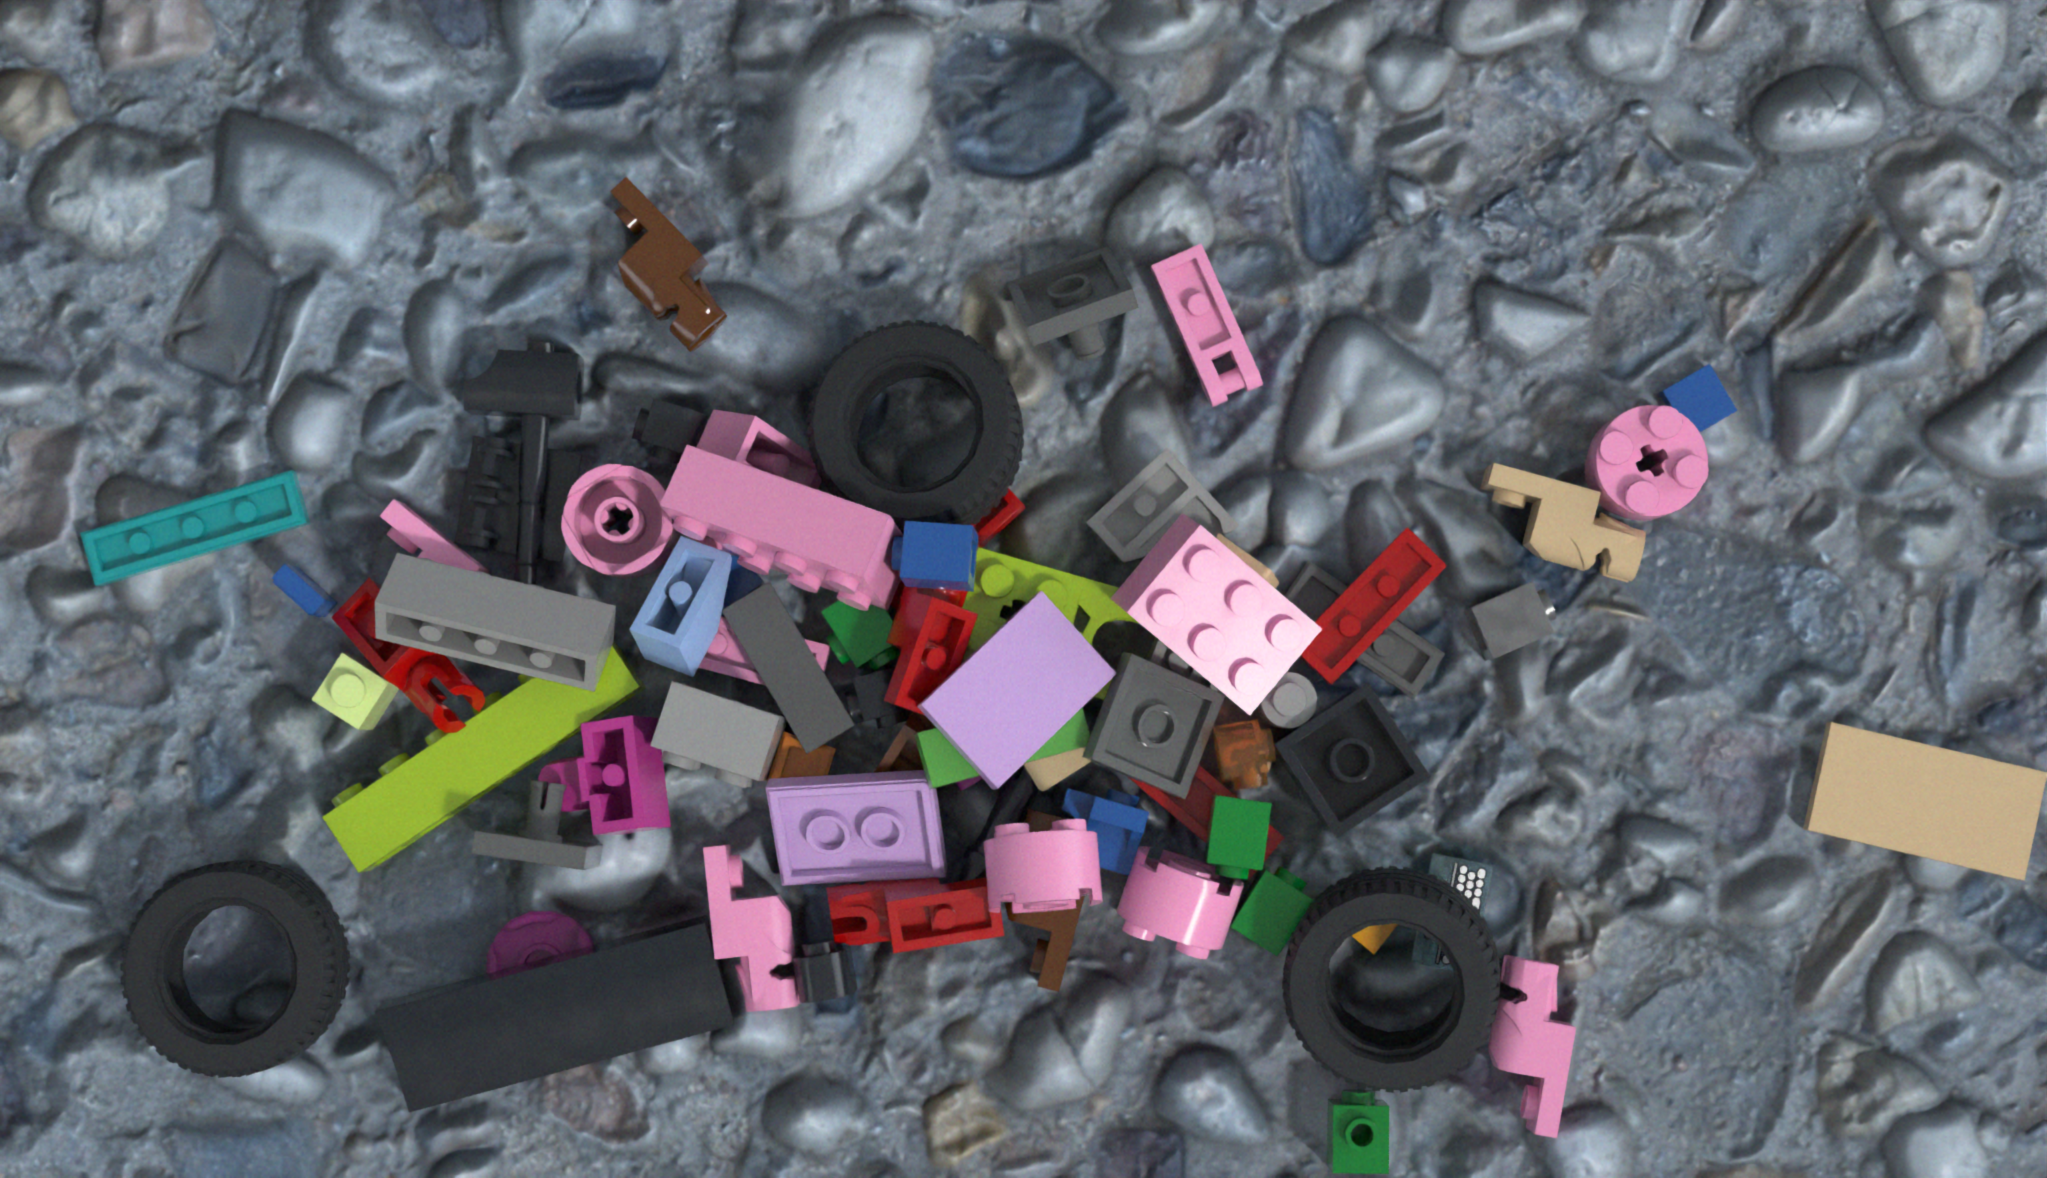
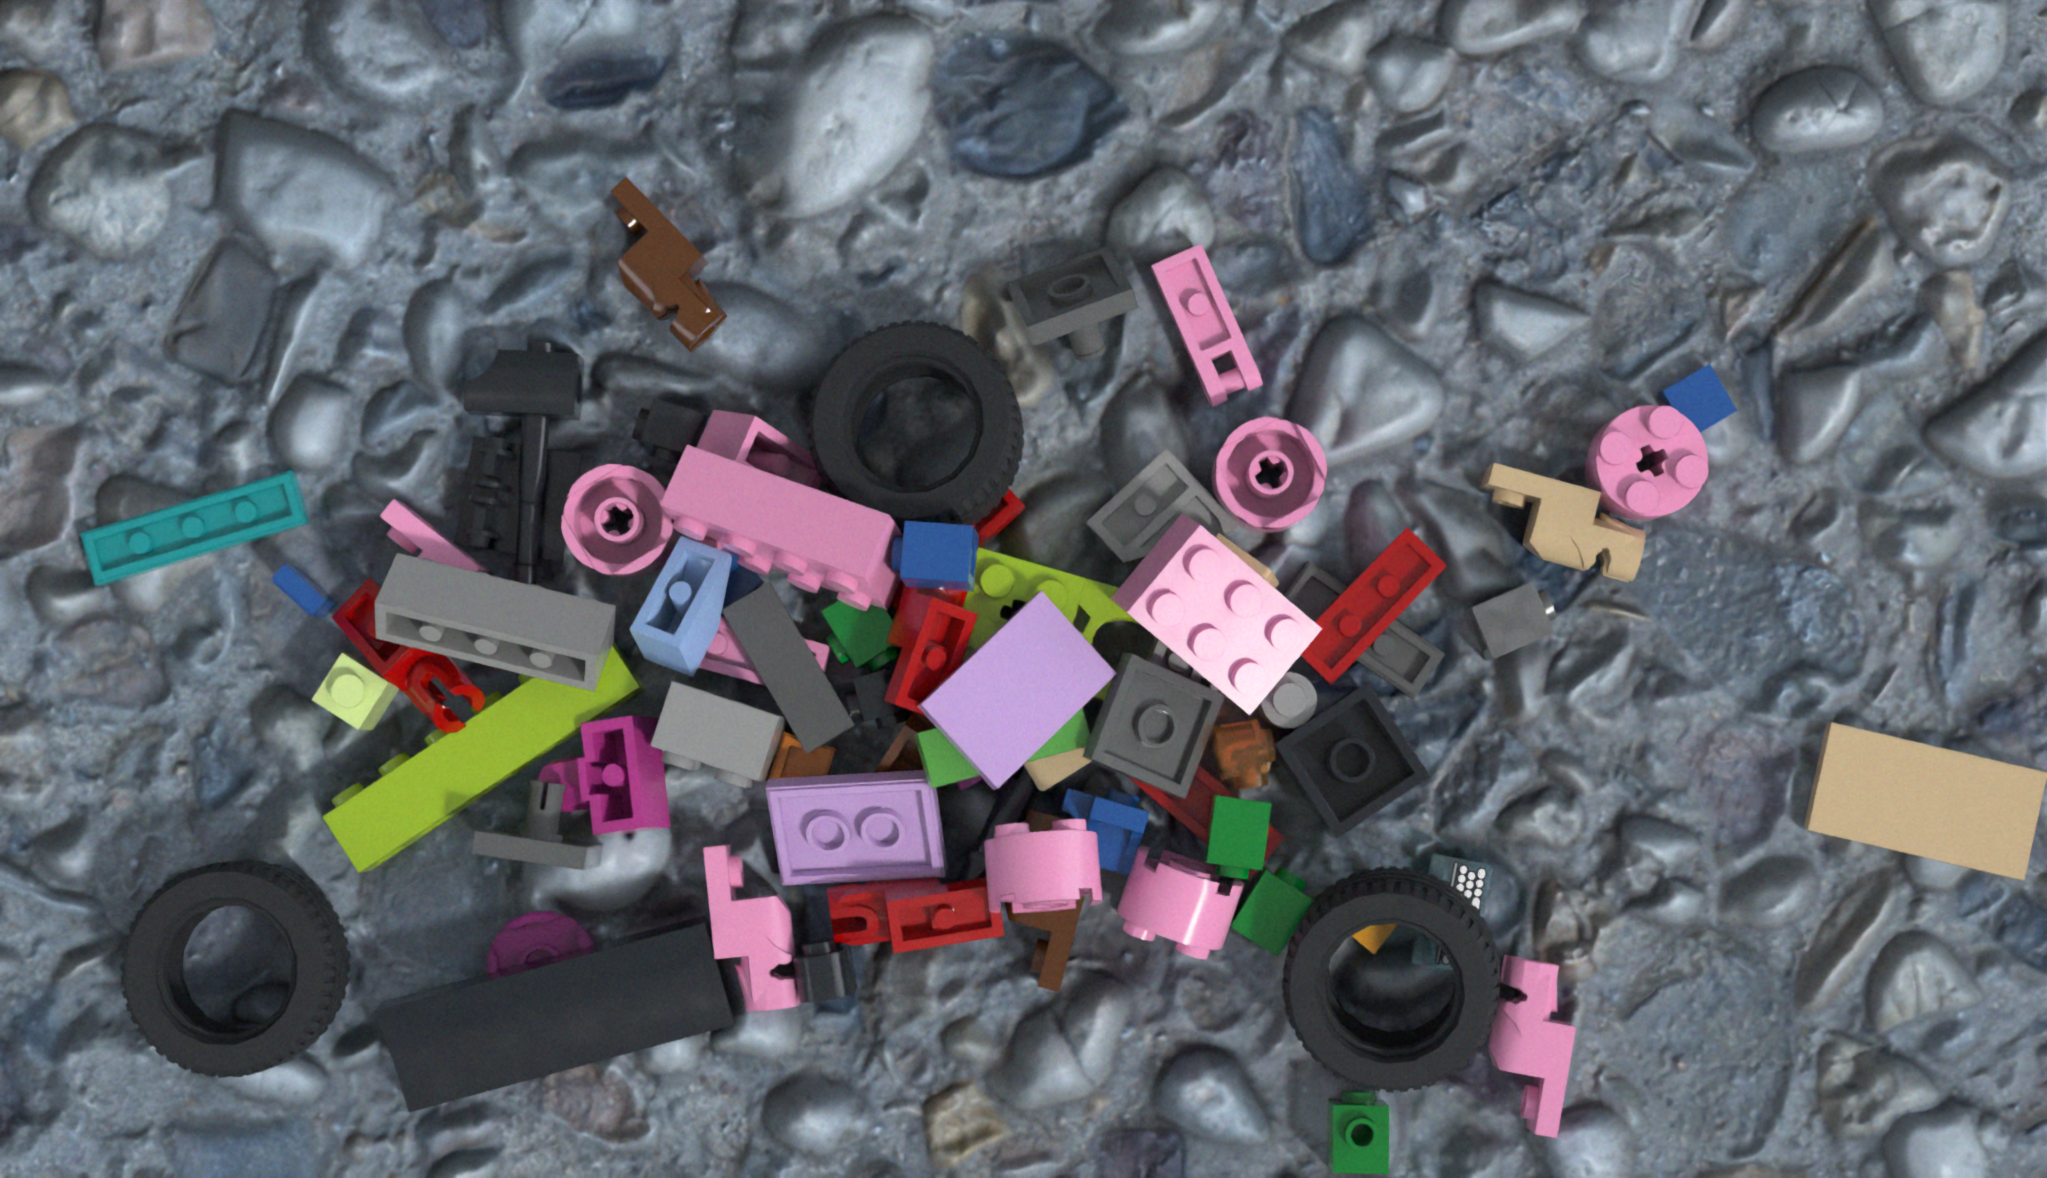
(1277, 445): none -> bright pink brick

